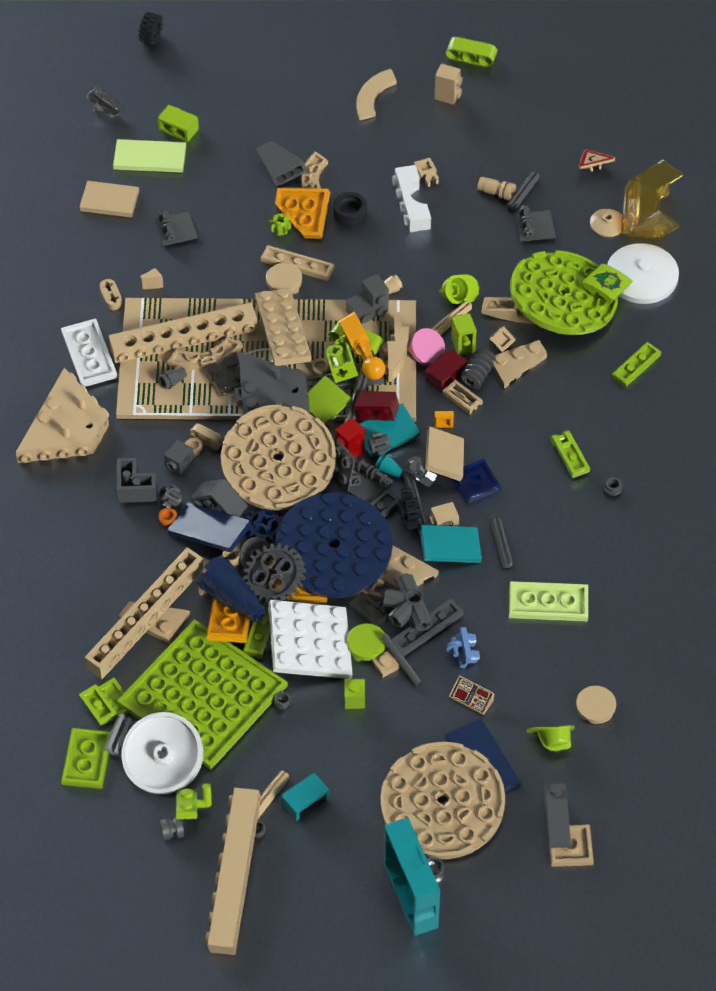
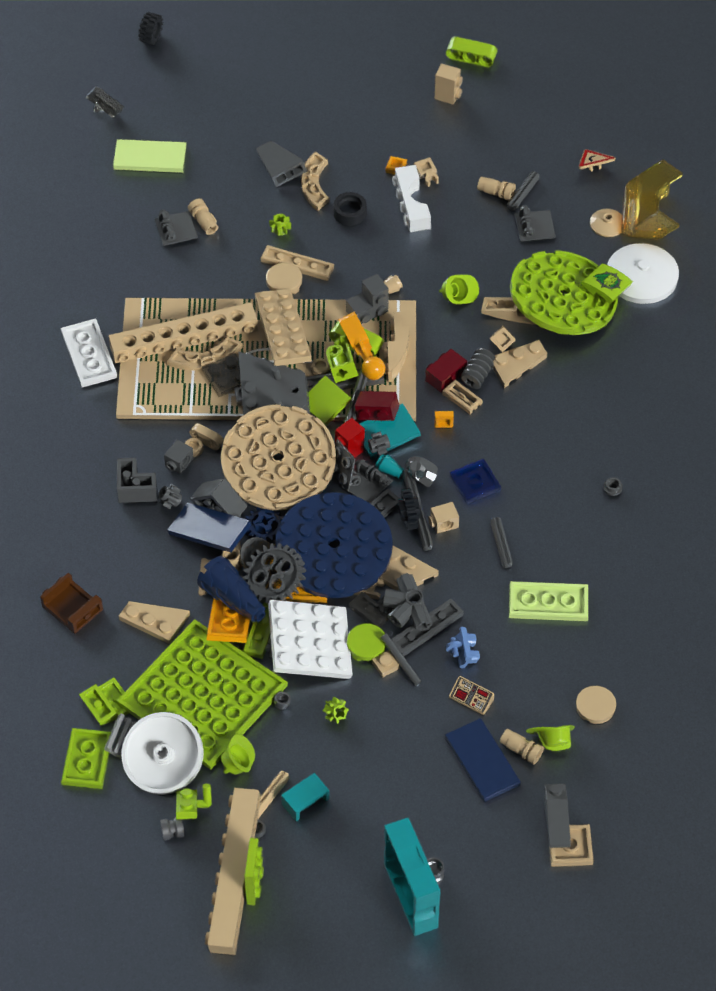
(62, 424): tan piece -> none
(70, 603): none -> reddish brown panel
(109, 199): tan tile -> none
(114, 293): tan beam -> none
(144, 613): tan brick -> none
(151, 280): tan slope -> none
(166, 516): orange tile -> none
(170, 378): dark grey cone -> none
(178, 123): lime brick -> none
(204, 218): none -> tan axle
(238, 755): none -> lime piece
(253, 871): none -> lime plate
(305, 208): light orange plate -> none
(335, 710): none -> lime gear
(354, 693): lime brick -> none
(370, 90): tan tile -> none
(395, 162): none -> light orange tile
(426, 346): bright pink tile -> none
(444, 453): tan tile -> none
(446, 323): tan axle -> none
(450, 544): teal tile -> none
(451, 771): tan plate -> none
(463, 334): lime brick -> none
(522, 746): none -> tan axle
(570, 454): lime plate -> none
(636, 364): lime tile -> none

